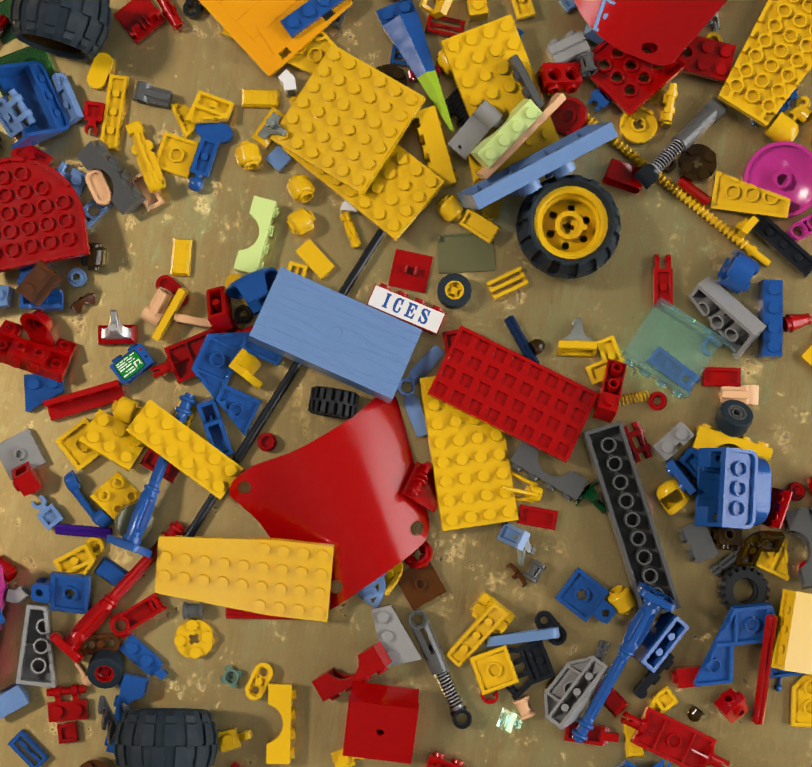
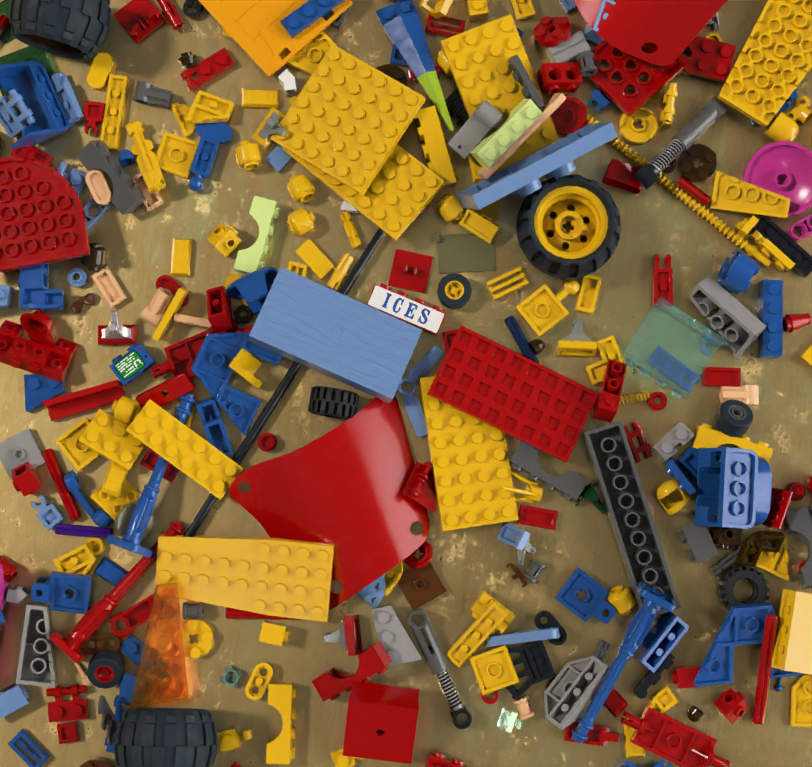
(39, 283): reddish brown plate -> none
(58, 479): none -> red axle
(108, 287): none -> light nougat tile
(114, 480): none -> yellow tile
(126, 157): none -> blue hinge
(162, 665): none -> clear orange wing
(175, 386): none -> red tile
(187, 58): none -> dark brown plate
(208, 69): none -> red plate
(224, 239): none -> yellow brick
(273, 633): none -> yellow brick
(340, 271): none -> yellow axle
(347, 635): none -> red piece
(544, 308): none -> yellow plate
(558, 26): none -> red plate
(588, 293): none -> yellow tile
(770, 251): none -> yellow plate

